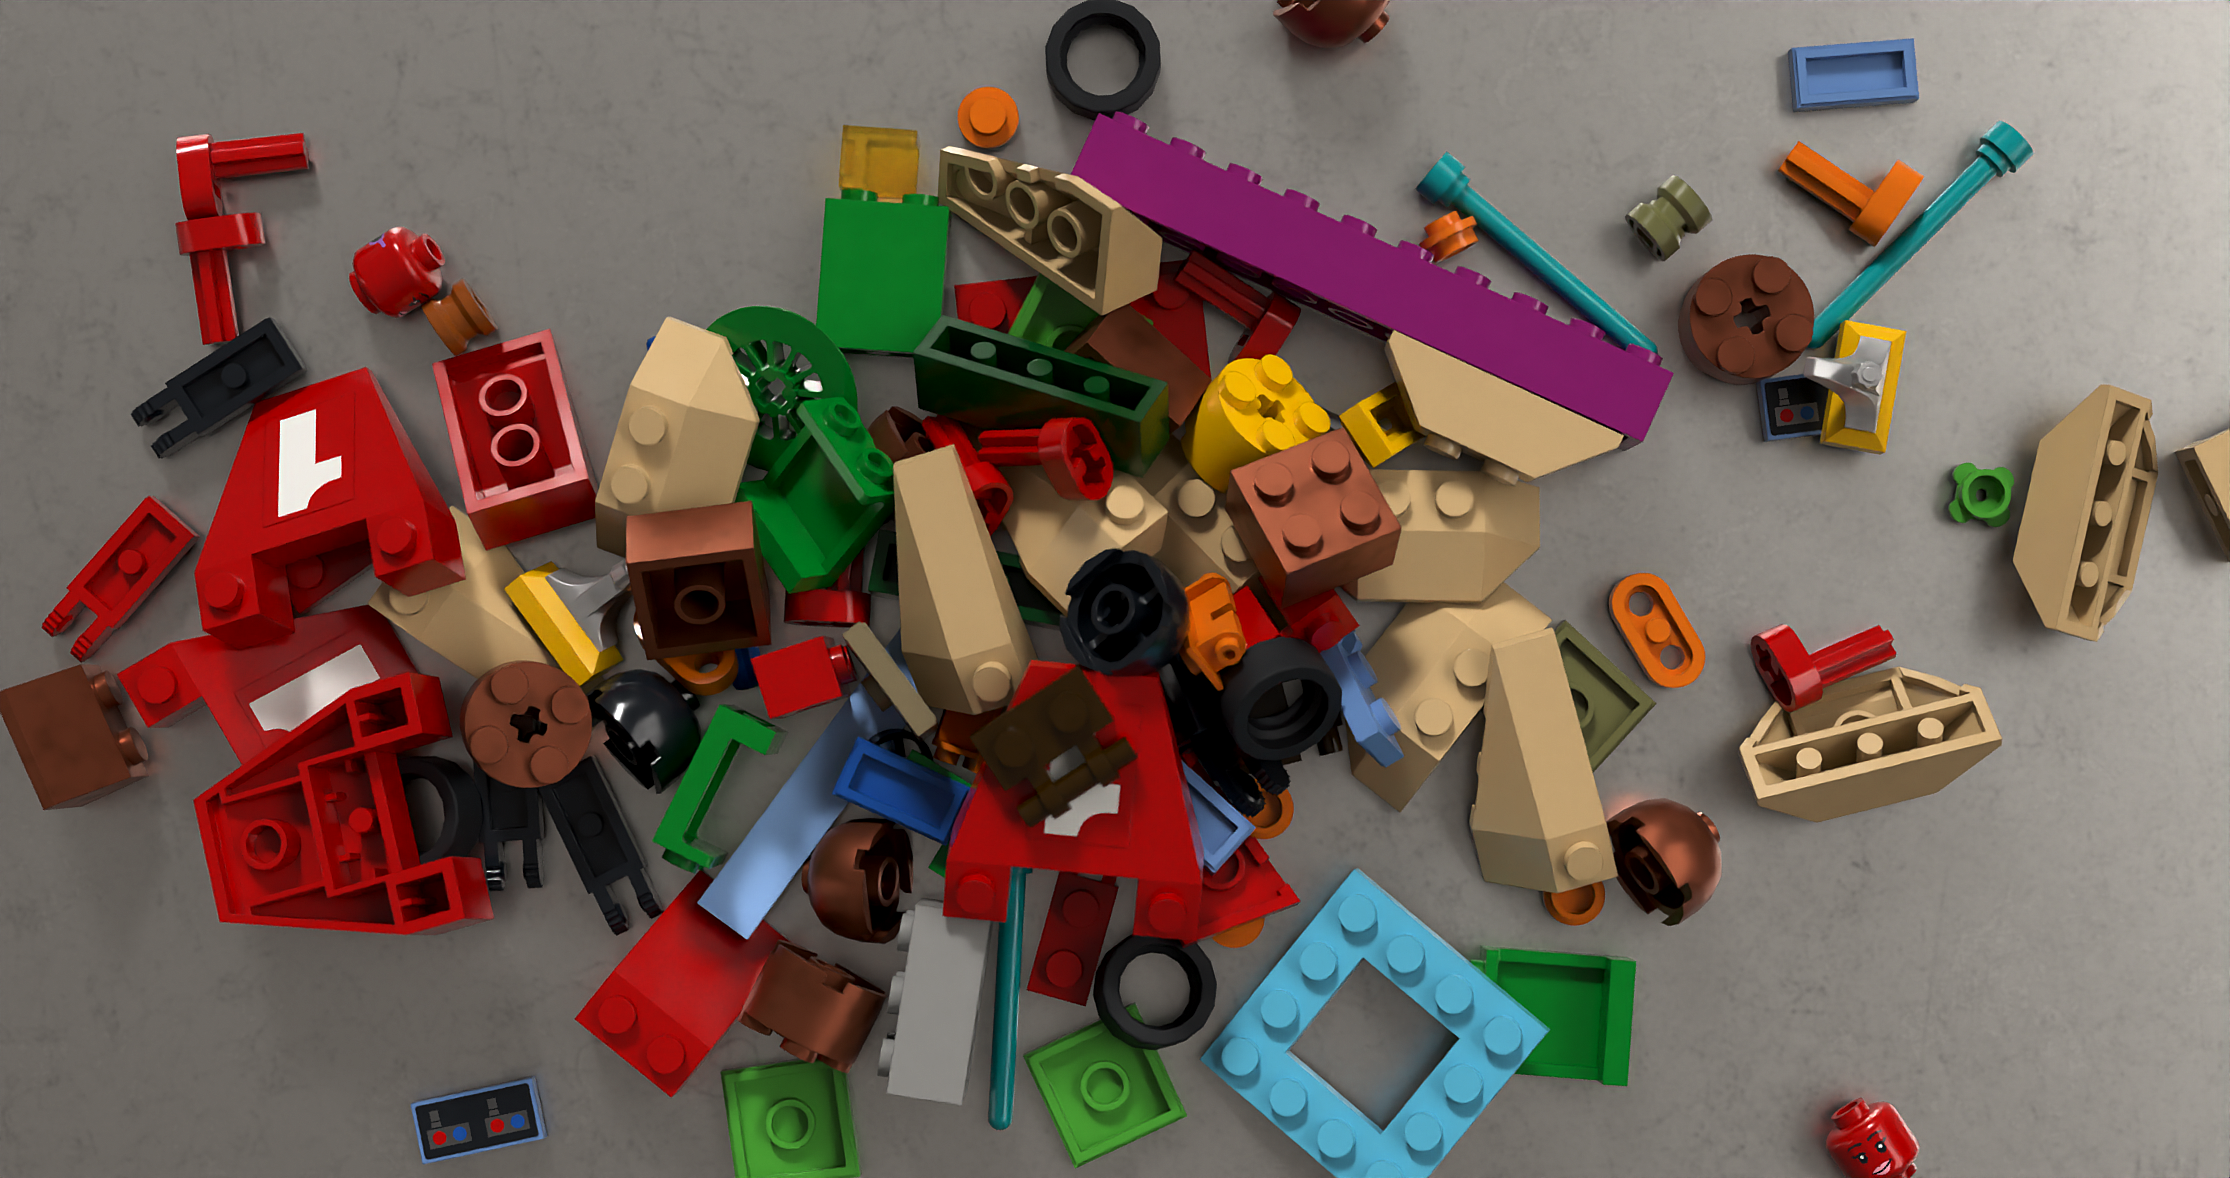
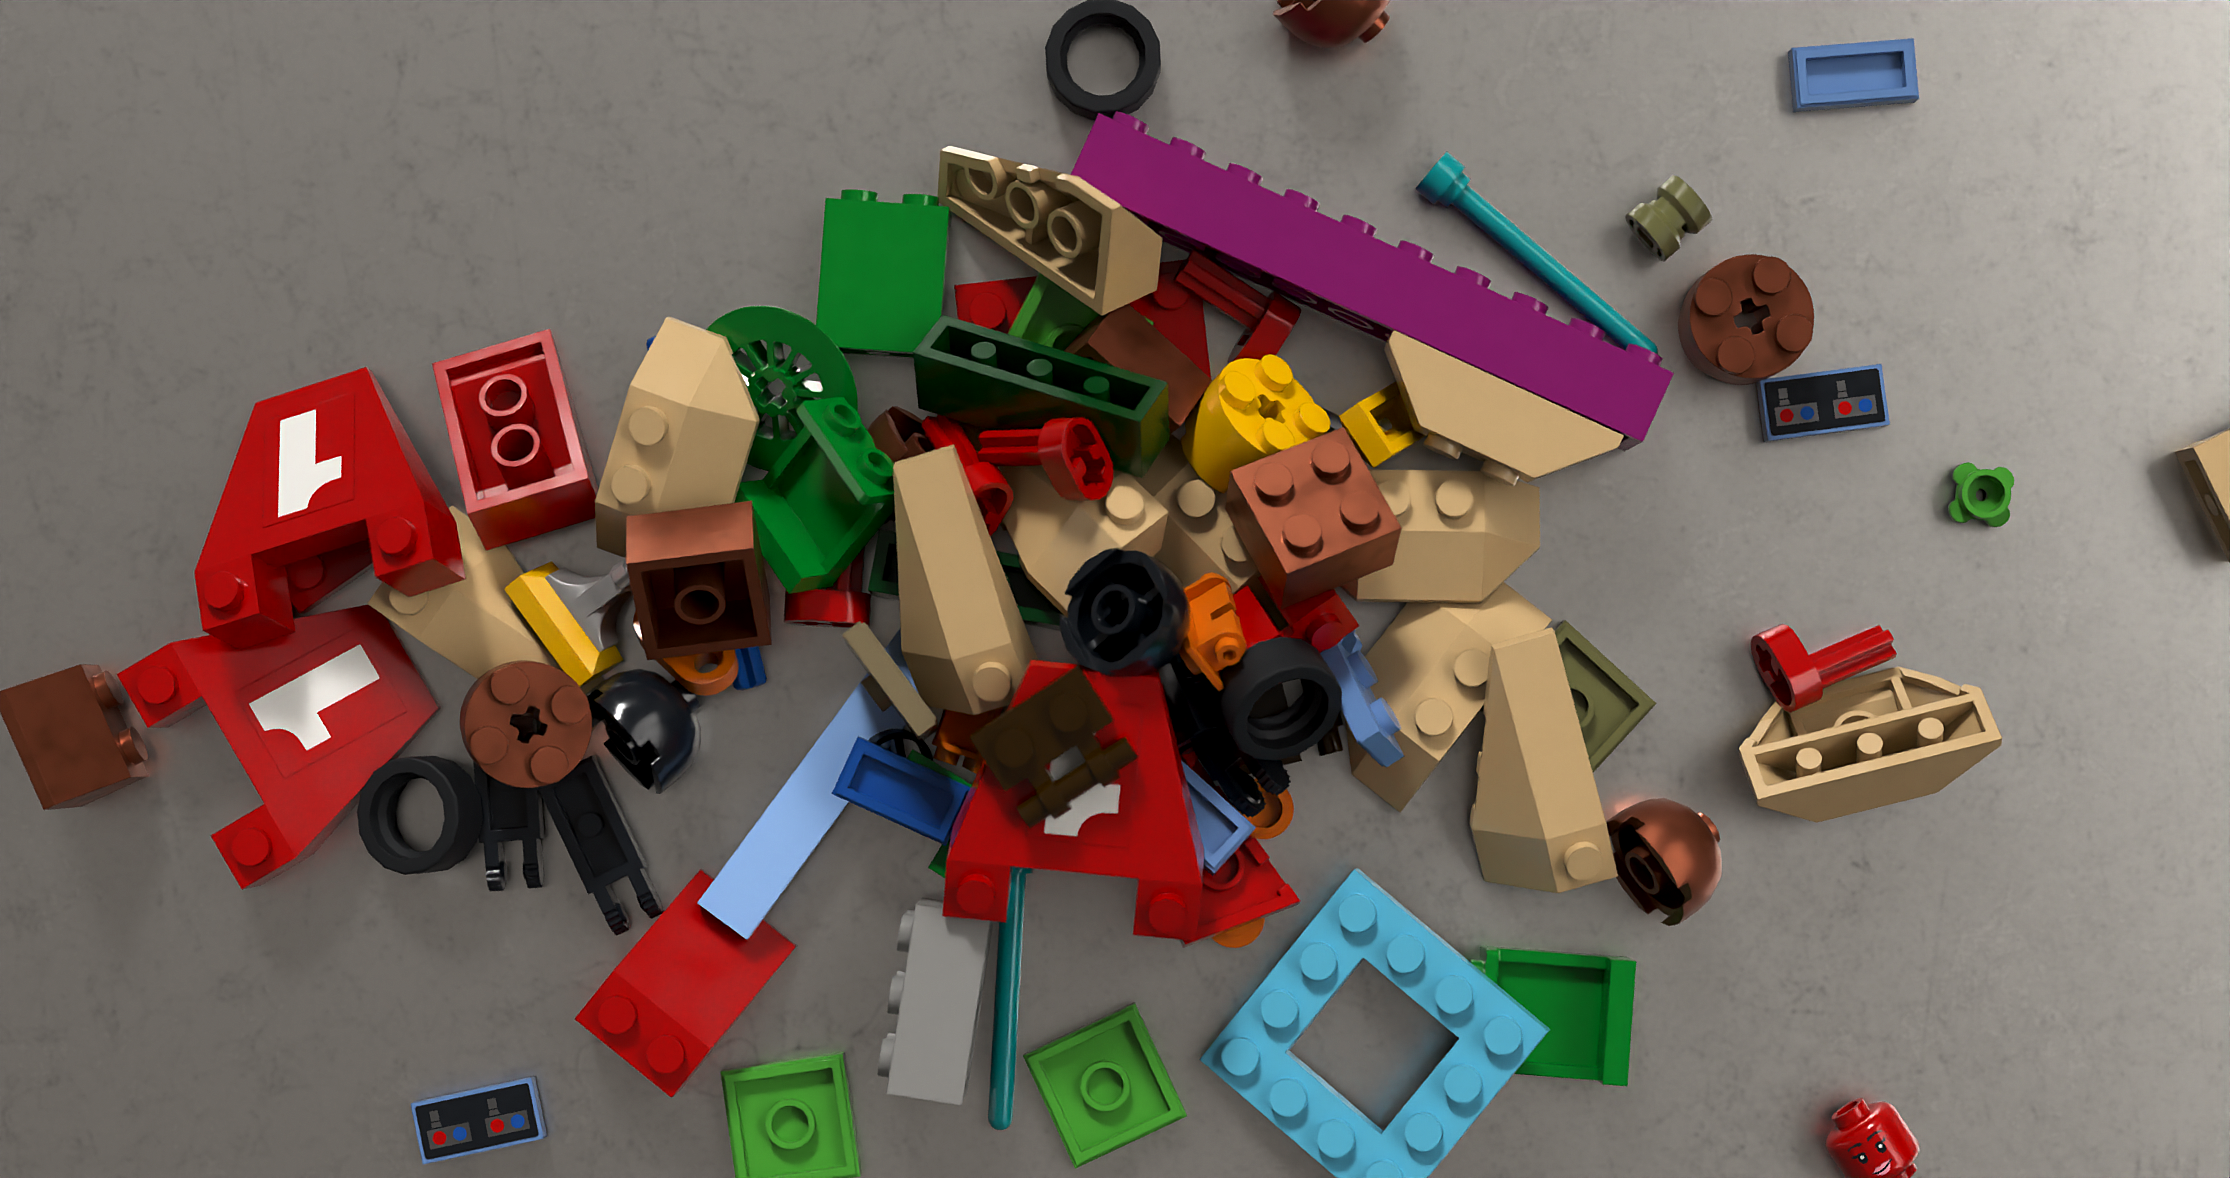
(122, 574): red hinge -> none
(205, 163): red piece -> none
(207, 245): red piece -> none
(222, 385): black hinge -> none
(324, 826): red wedge -> none
(397, 272): red head -> none
(459, 317): dark orange wheel -> none
(702, 781): green panel -> none
(804, 676): red brick -> none
(813, 1006): copper brick -> none
(858, 879): copper cylinder -> none
(880, 160): clear yellow panel -> none
(988, 117): orange plate -> none
(1073, 937): red hinge -> none
(1133, 1032): black tyre -> none
(1449, 236): orange plate -> none
(1576, 905): orange plate -> none
(1660, 627): orange plate -> none
(1860, 386): piece -> none
(1868, 209): orange piece -> none
(2001, 151): teal piece -> none
(2088, 512): tan wedge -> none

